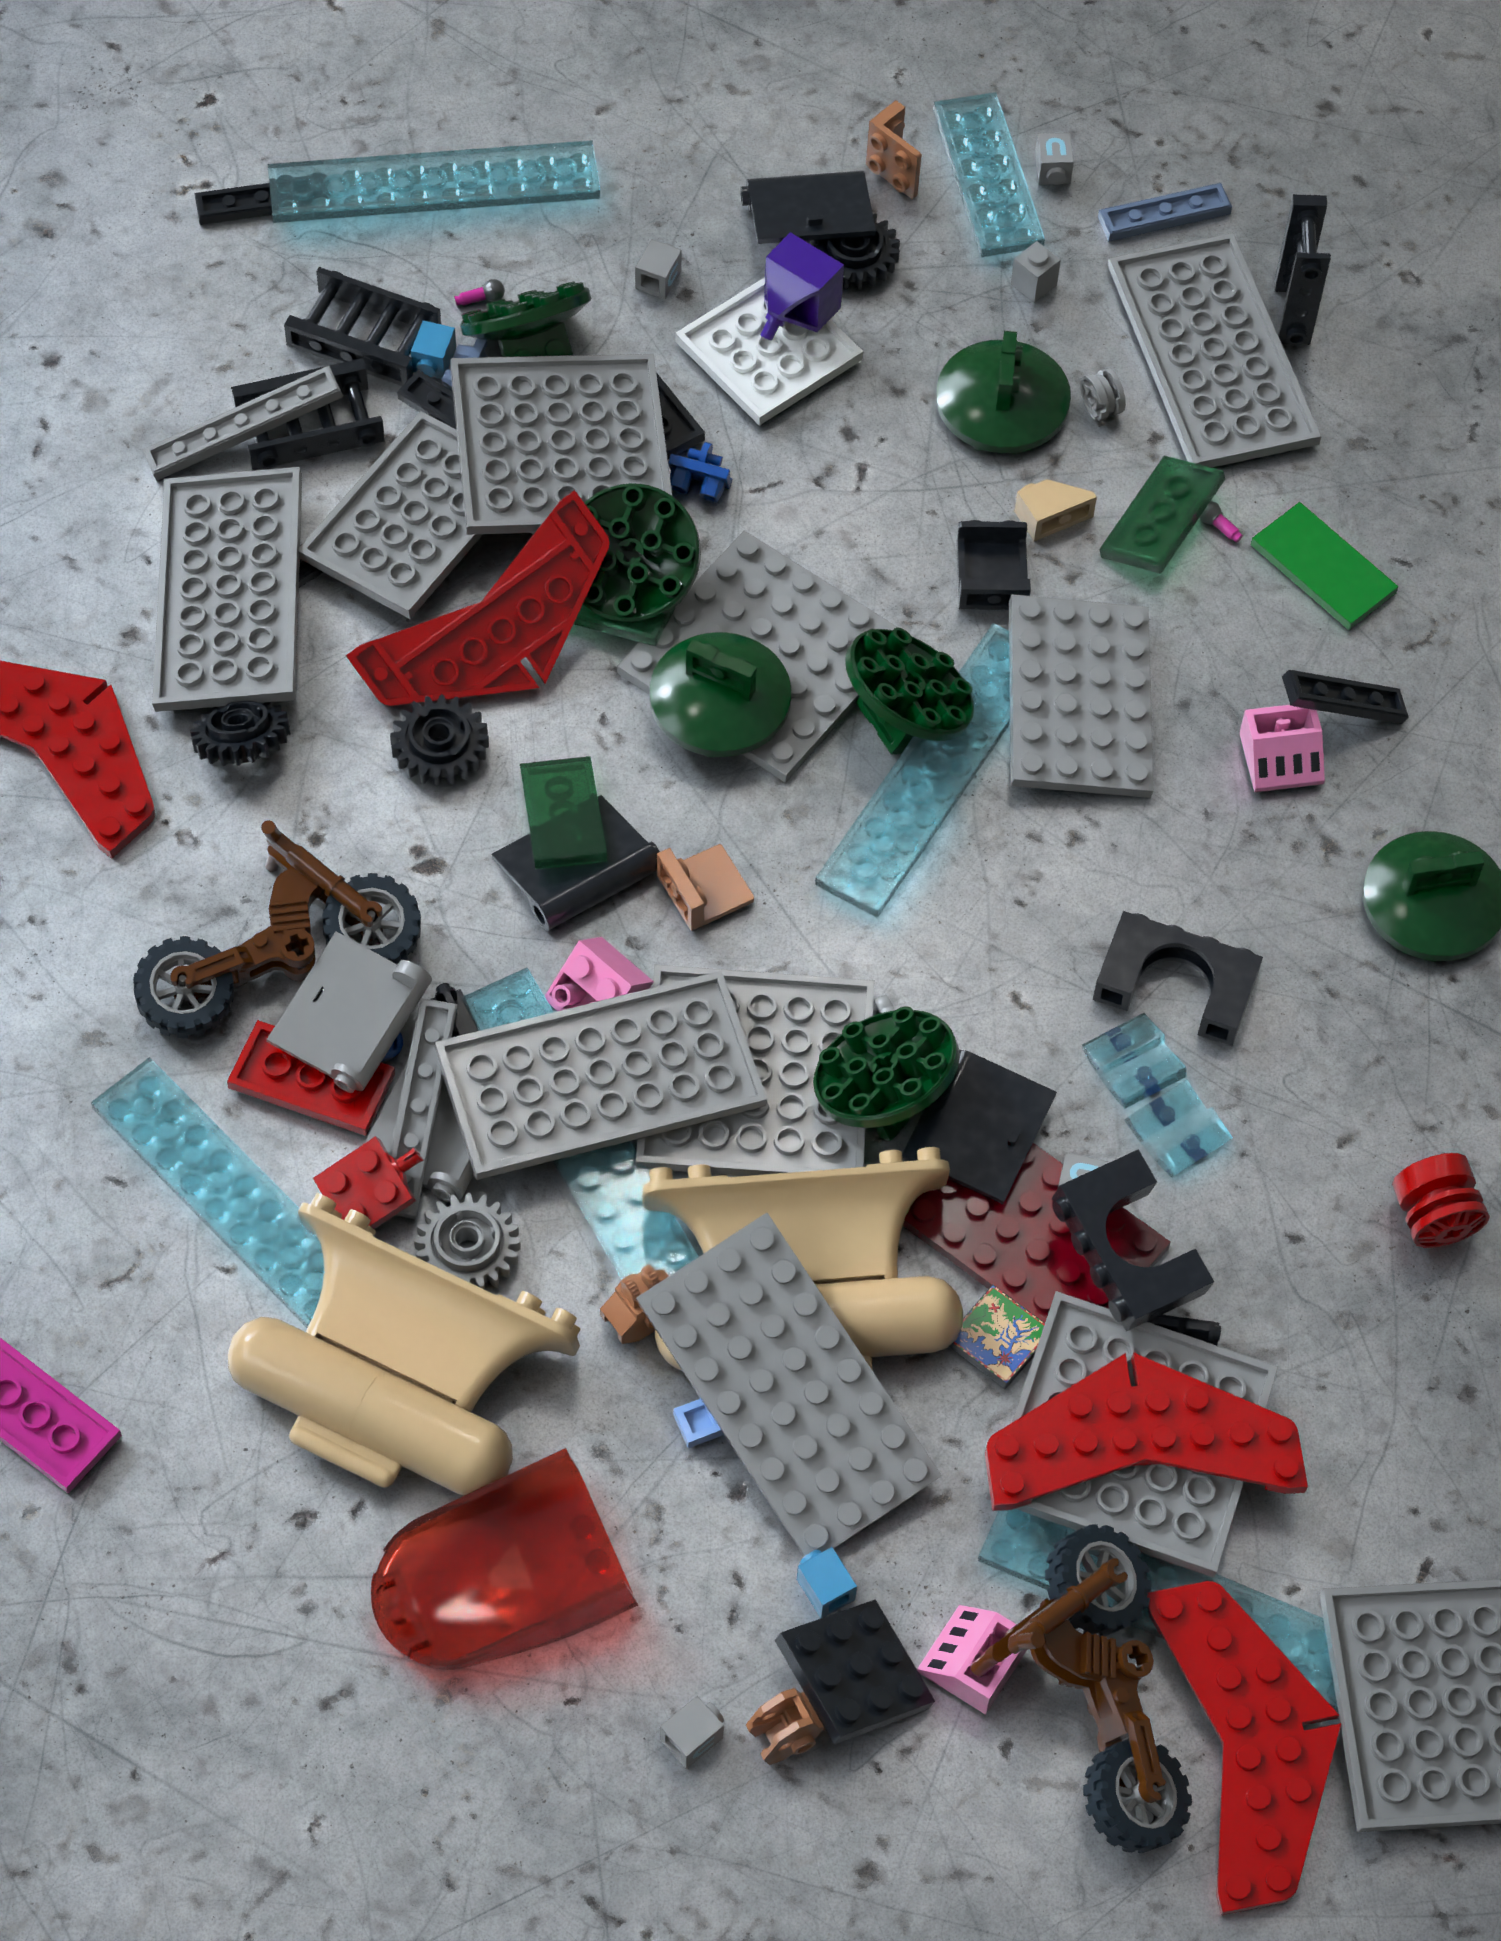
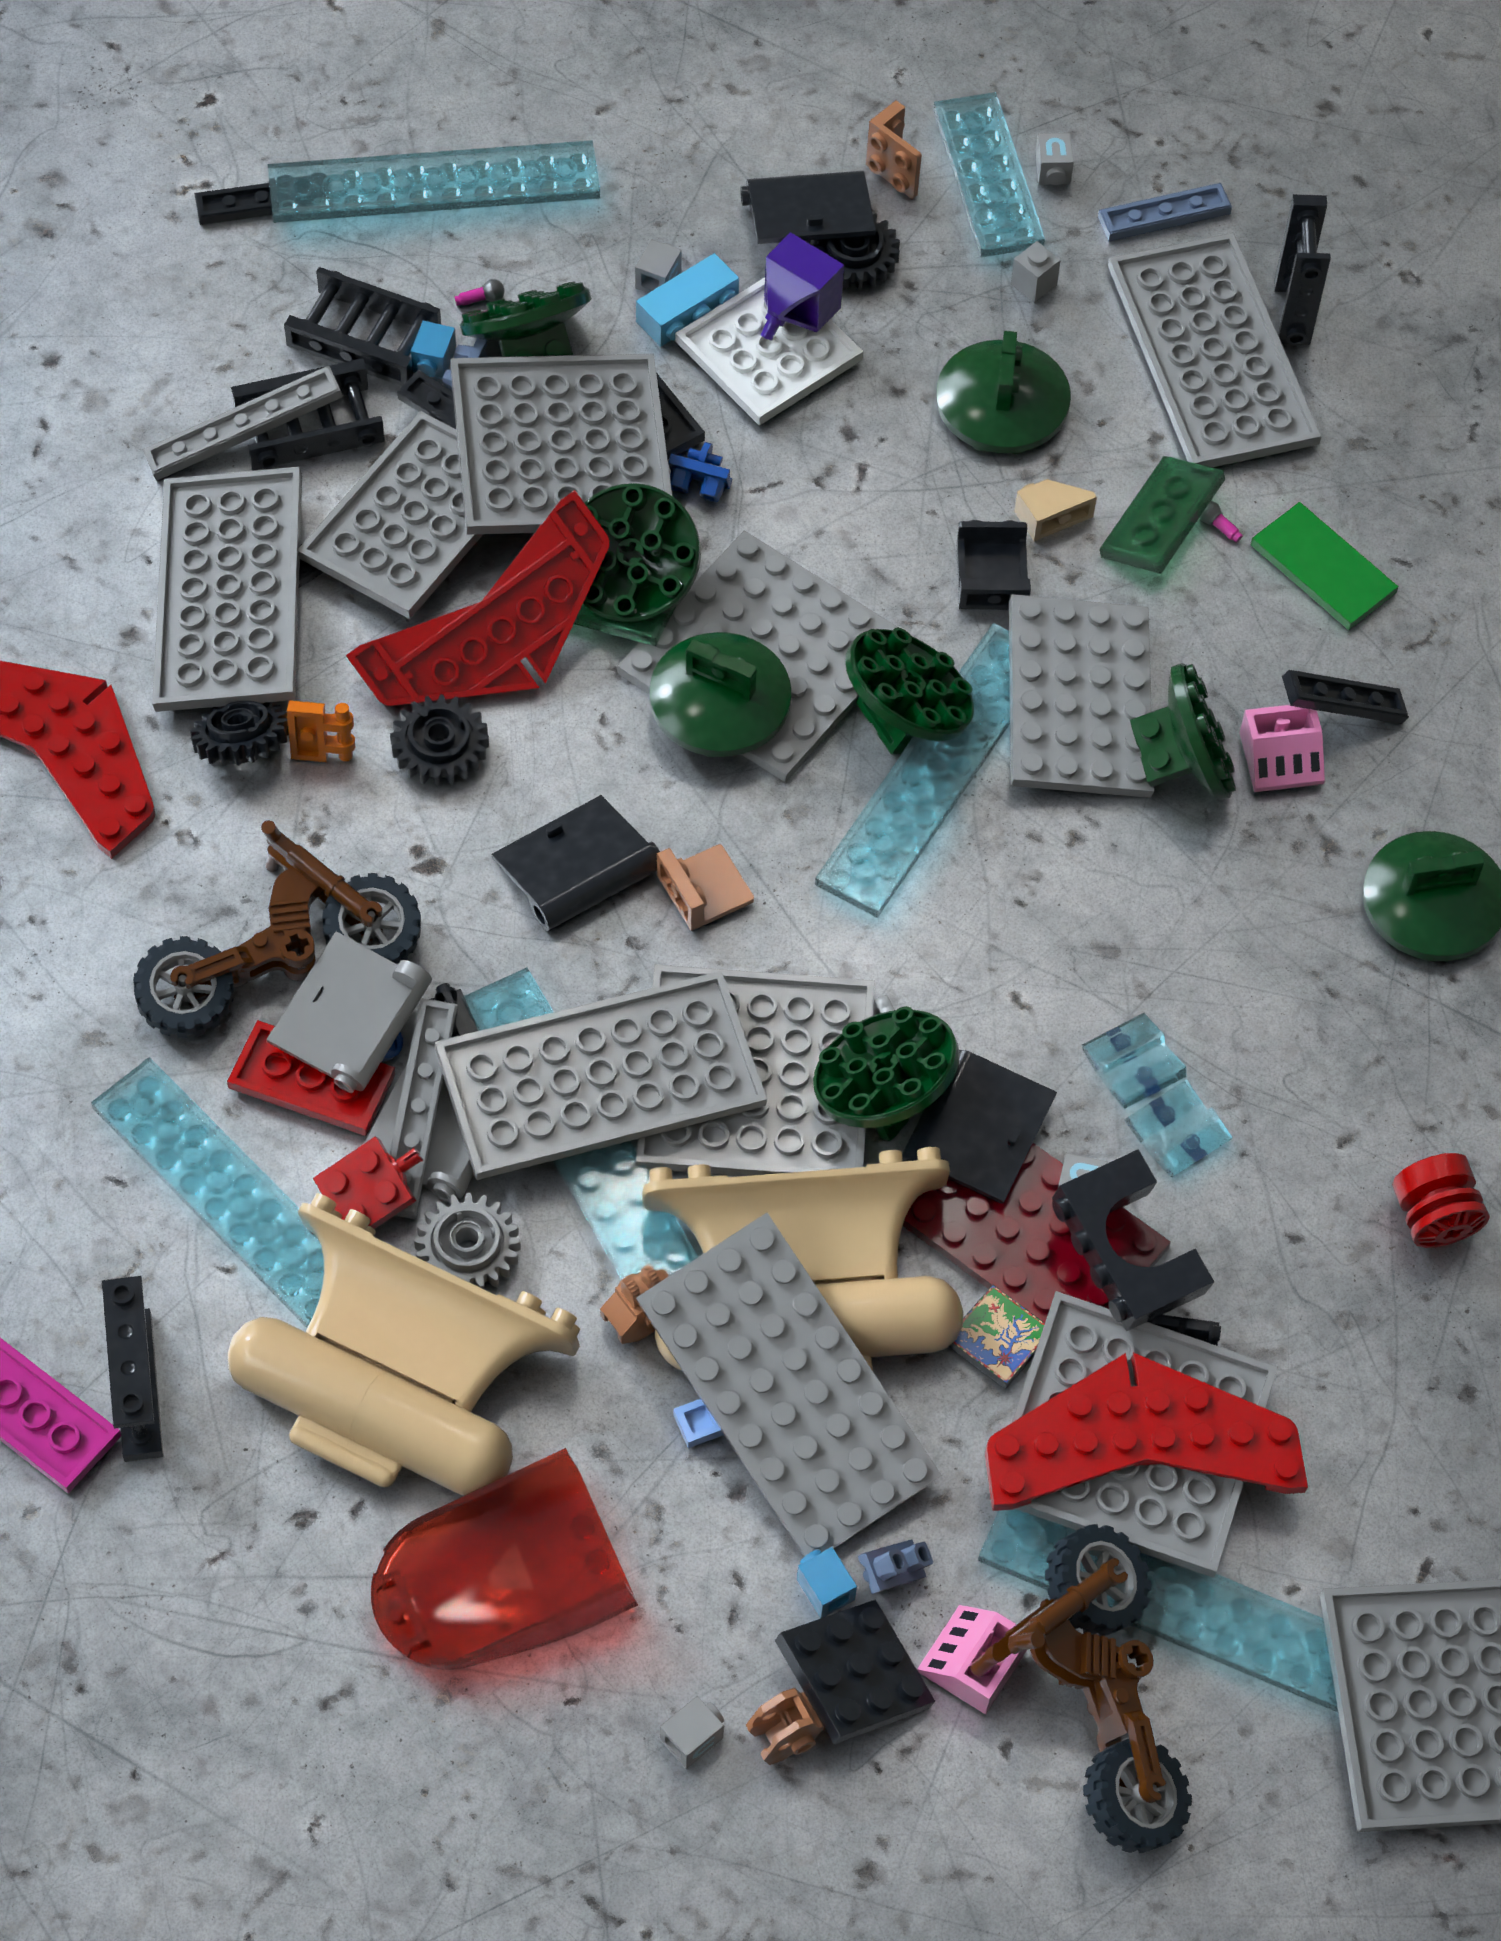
(132, 1369): none -> black fence
(309, 729): none -> orange plate
(563, 812): clear green tile -> none
(595, 974): bright pink slope -> none
(686, 298): none -> medium azure brick
(895, 1565): none -> sand blue hips
(1102, 394): light grey wheel -> none
(1144, 943): black arch -> none
(1185, 737): none -> dark green bracket
(1269, 1761): red wing -> none

